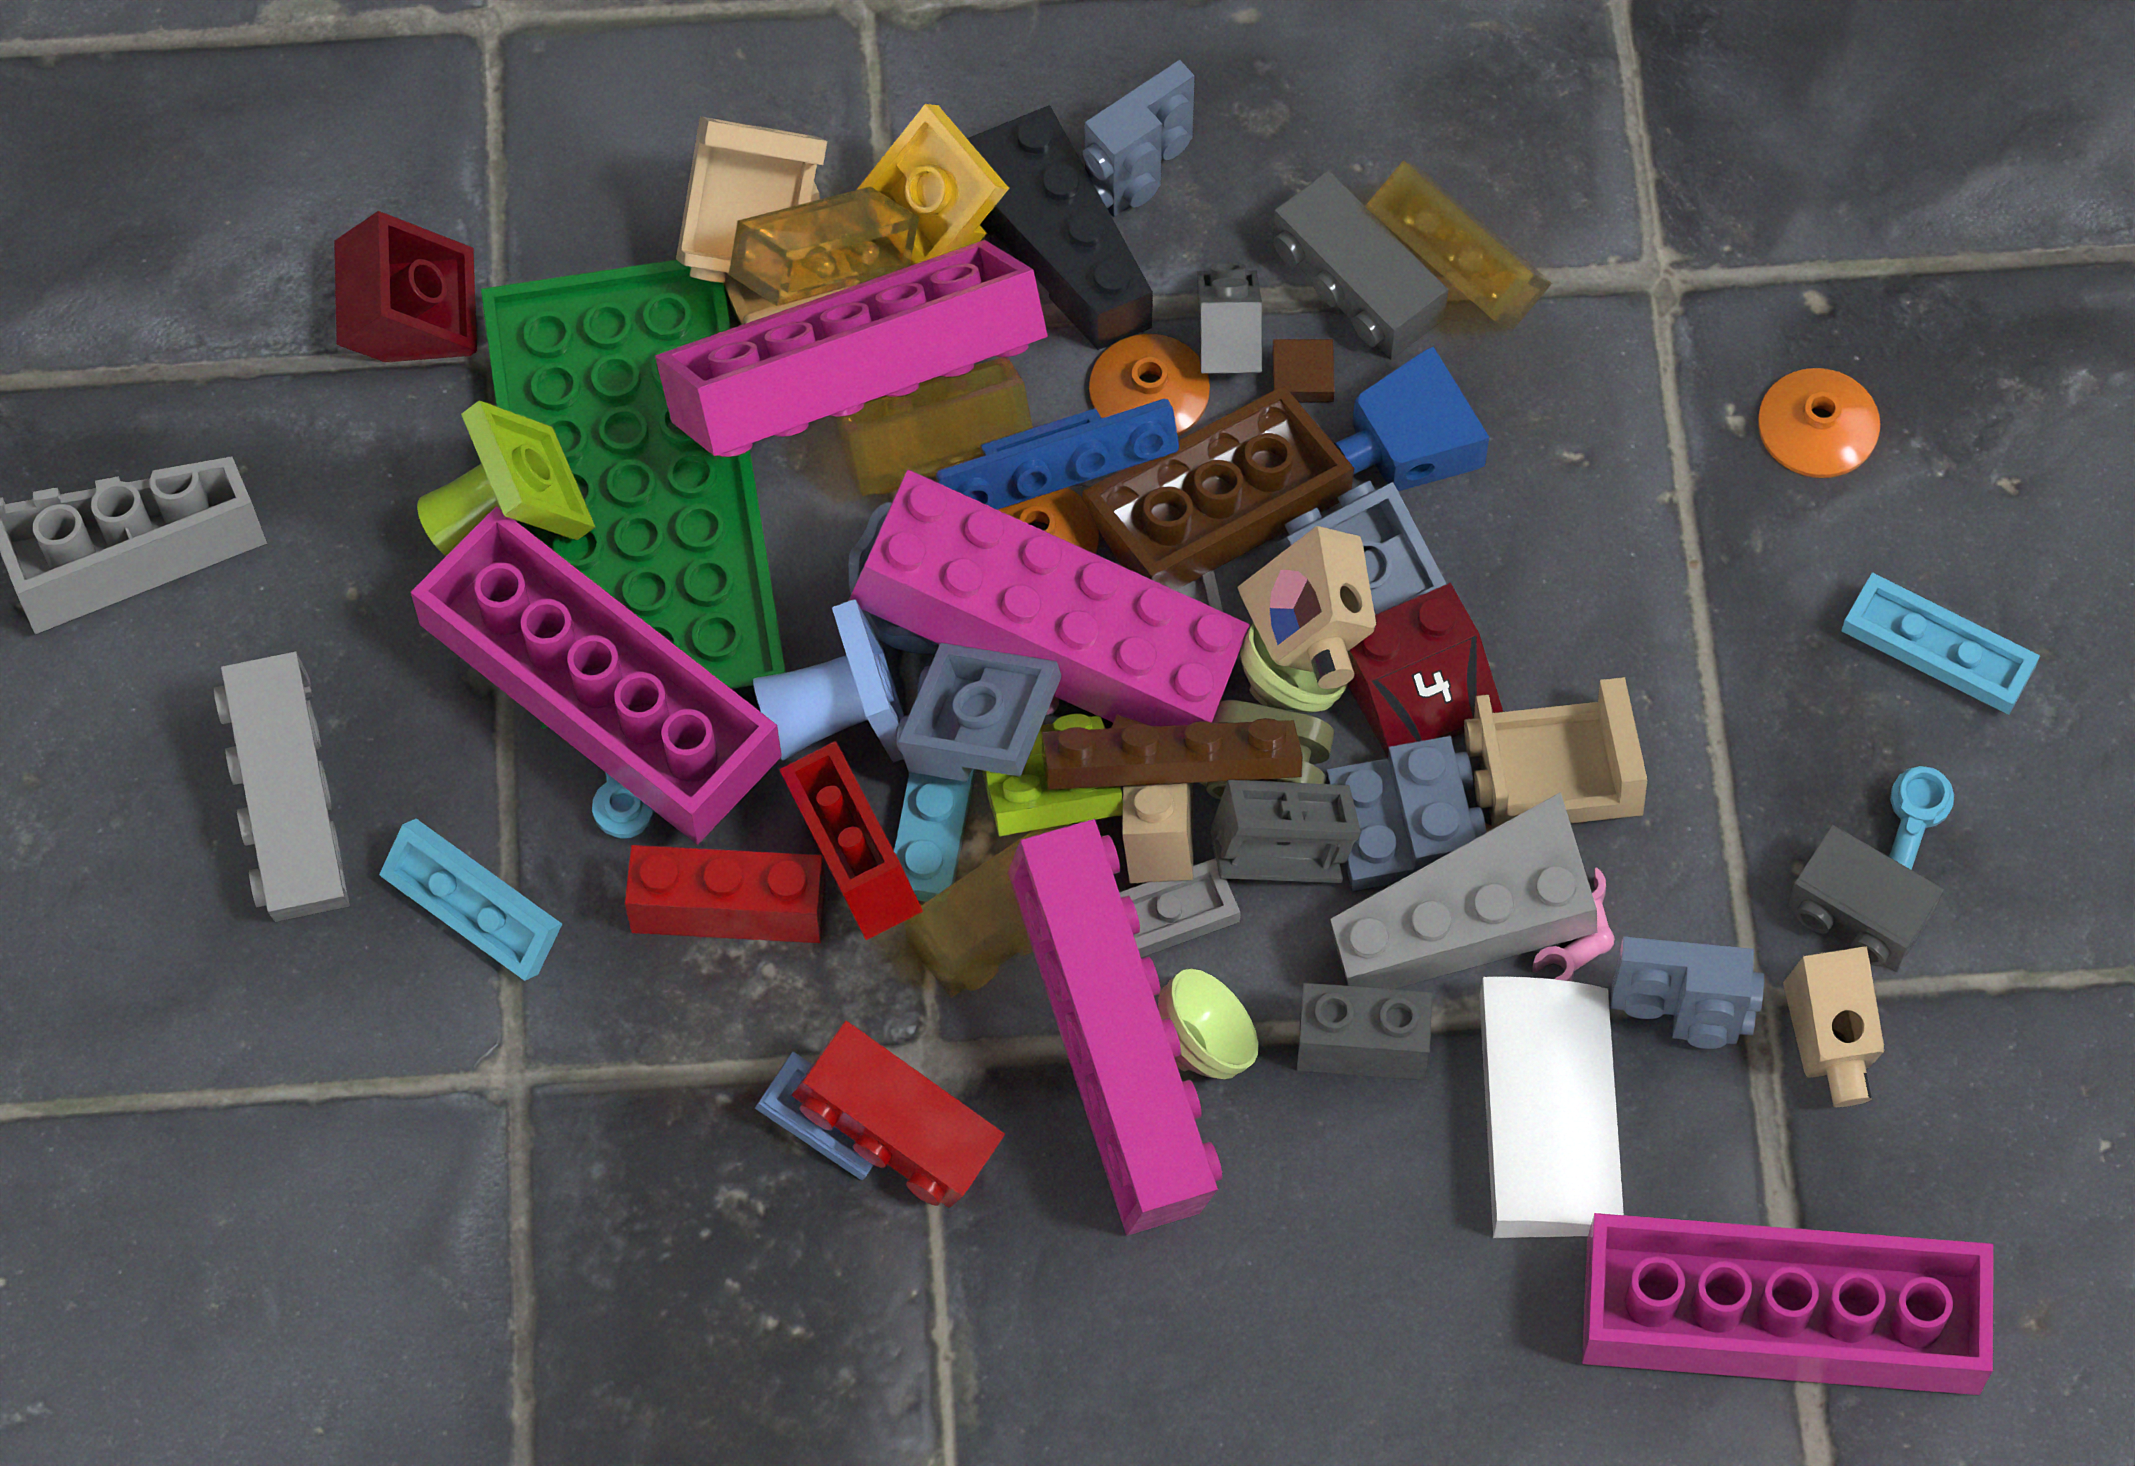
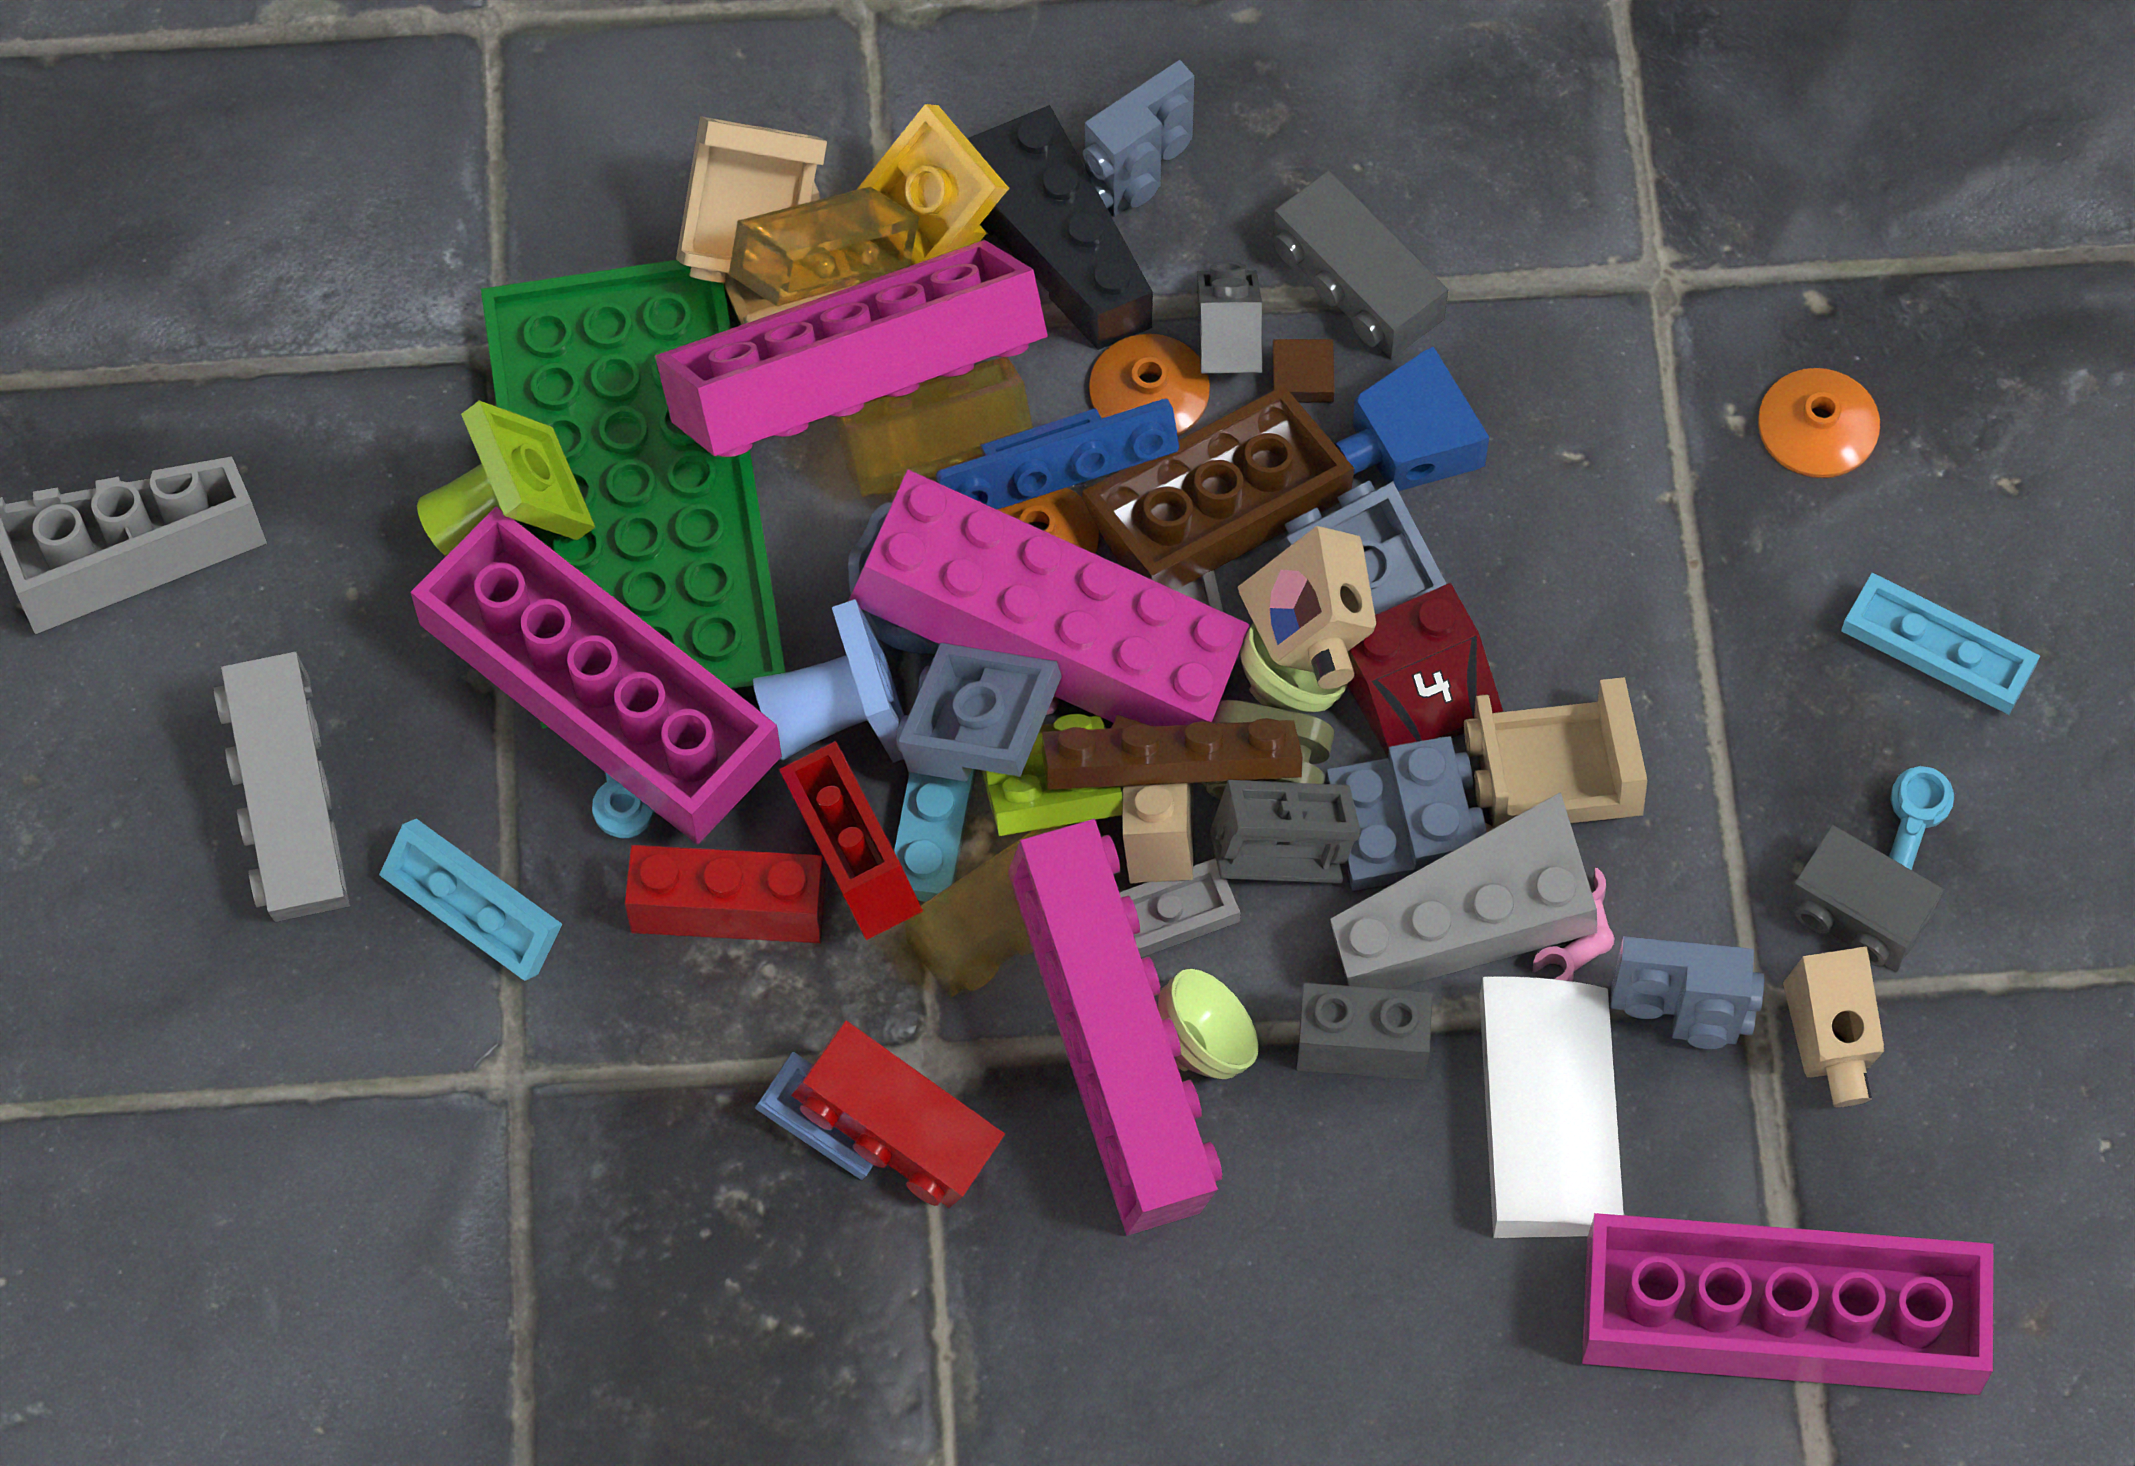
(404, 292): dark red slope -> none
(1458, 245): clear yellow brick -> none

